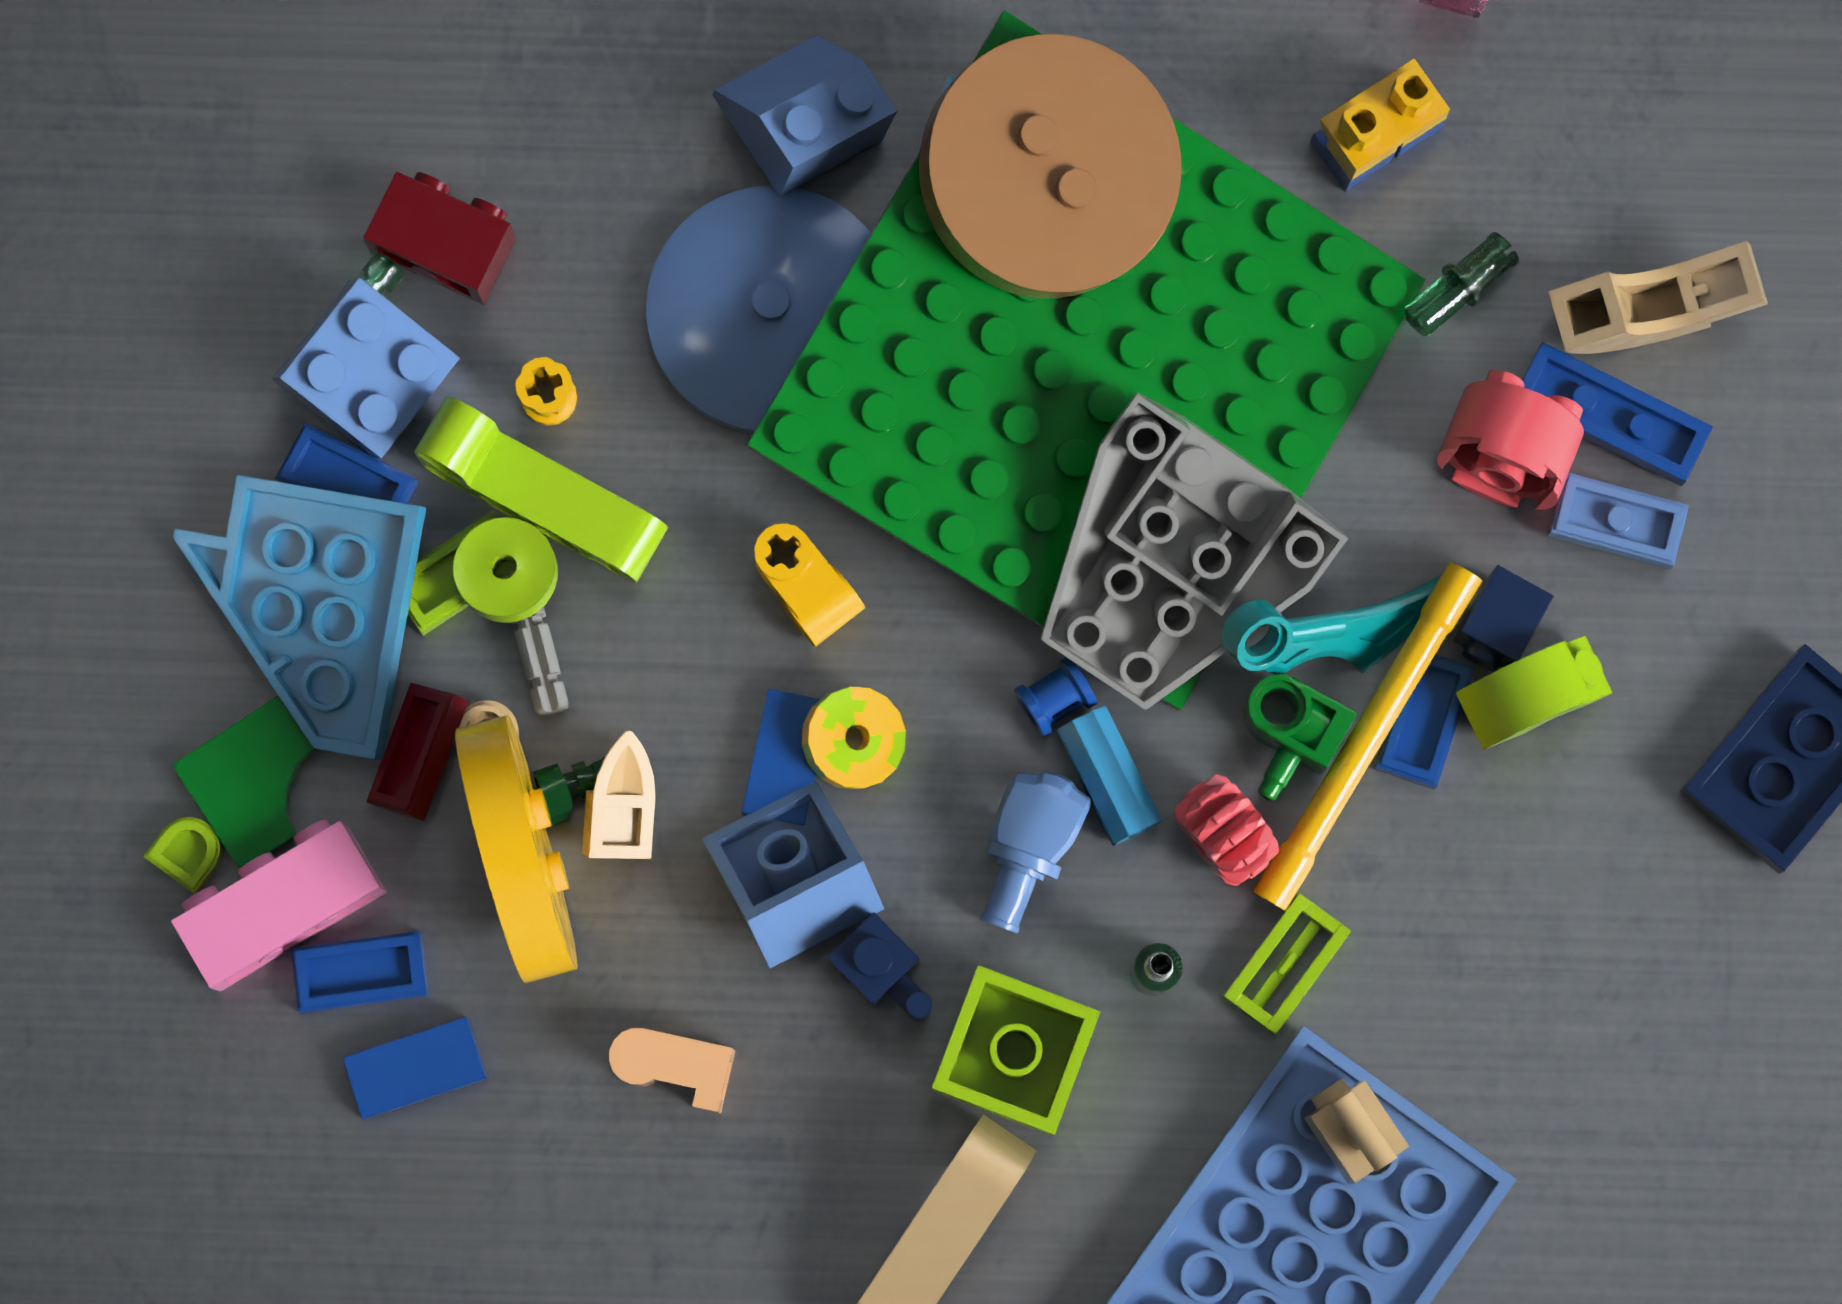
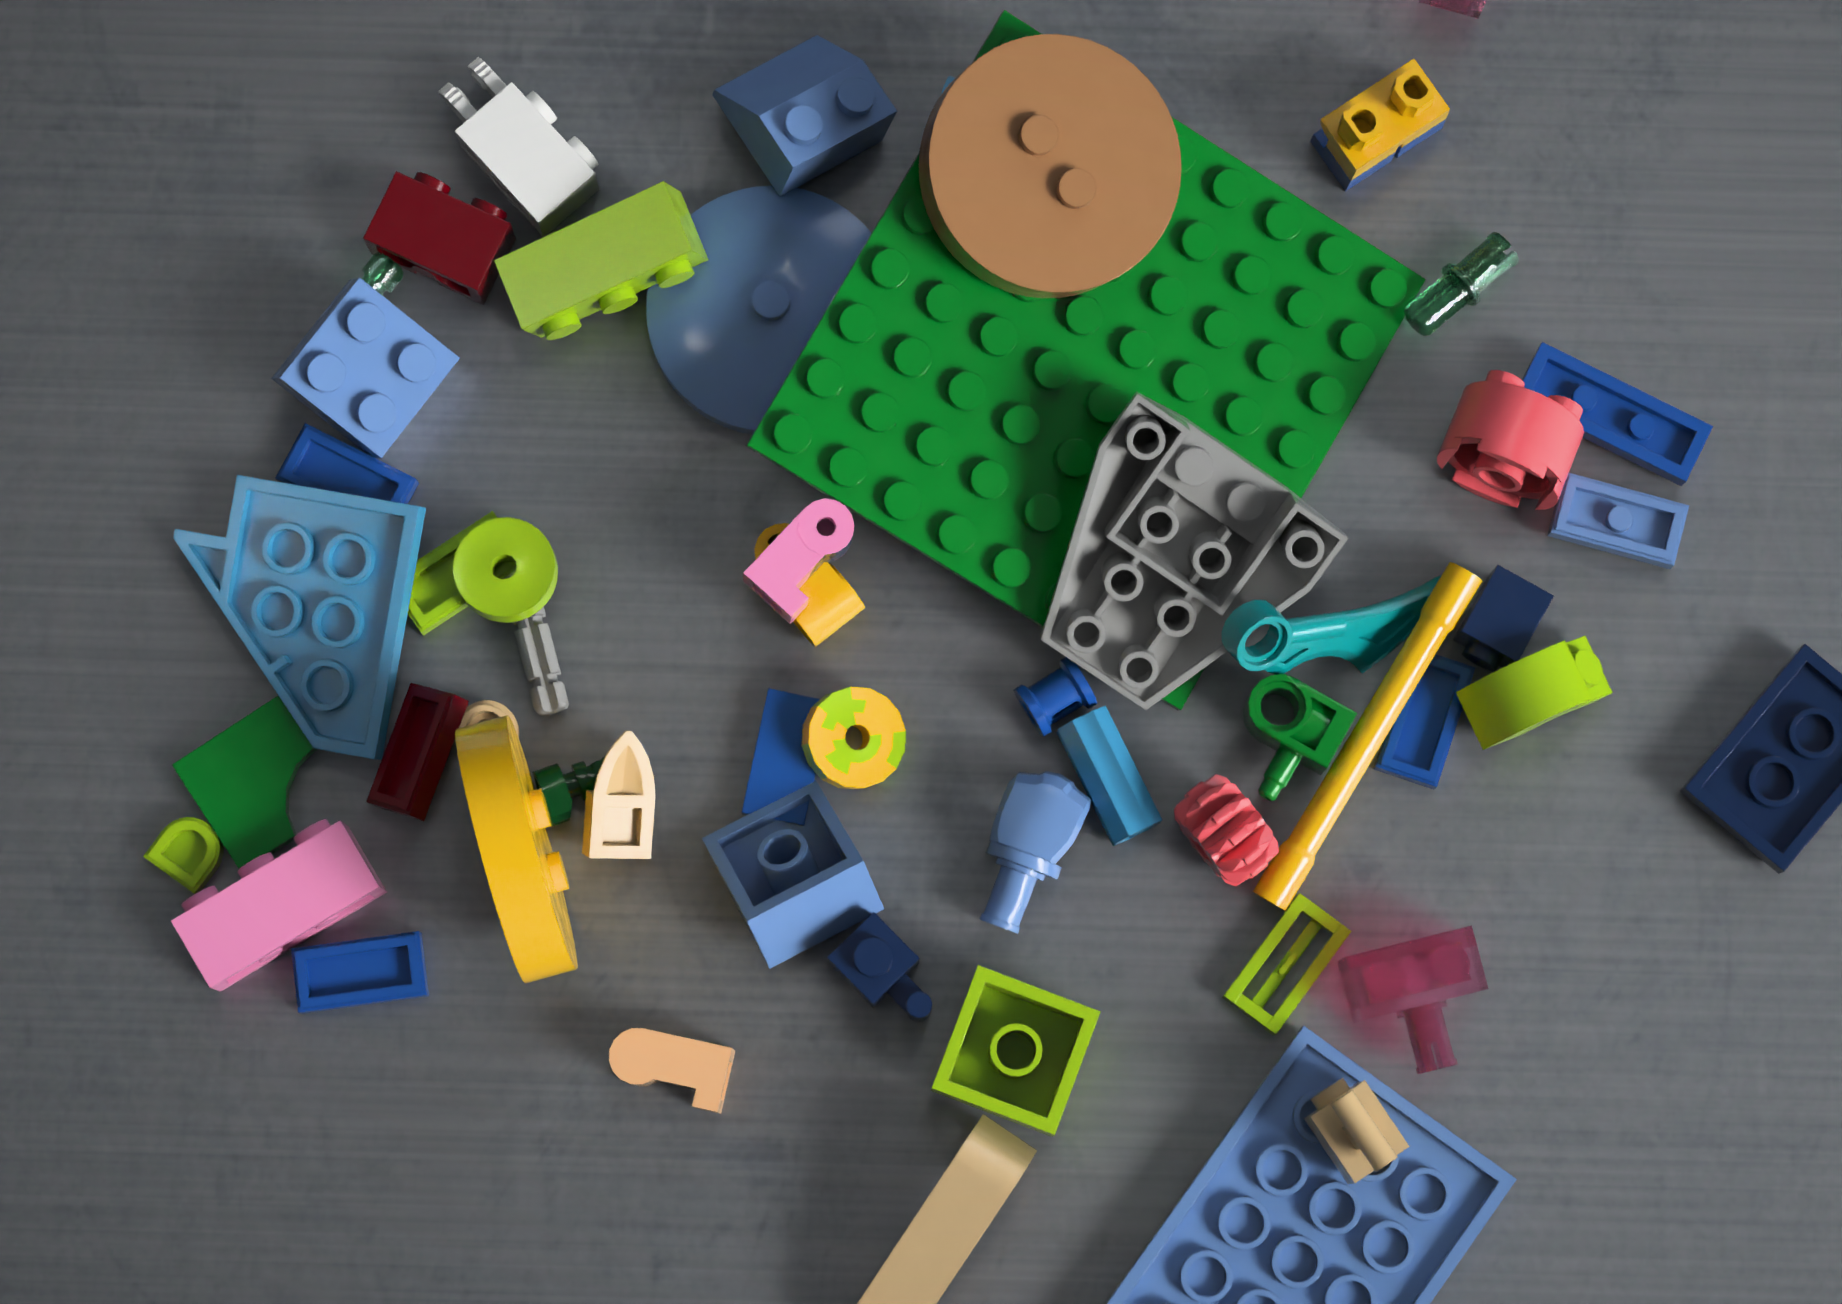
(415, 1068): blue tile -> none
(520, 482): lime beam -> none
(522, 150): none -> white hinge
(565, 392): yellow bush -> none
(602, 262): none -> lime brick
(815, 536): none -> bright pink leg
(1166, 970): clear green piece -> none
(1415, 984): none -> clear pink brick
(1658, 304): tan arch -> none

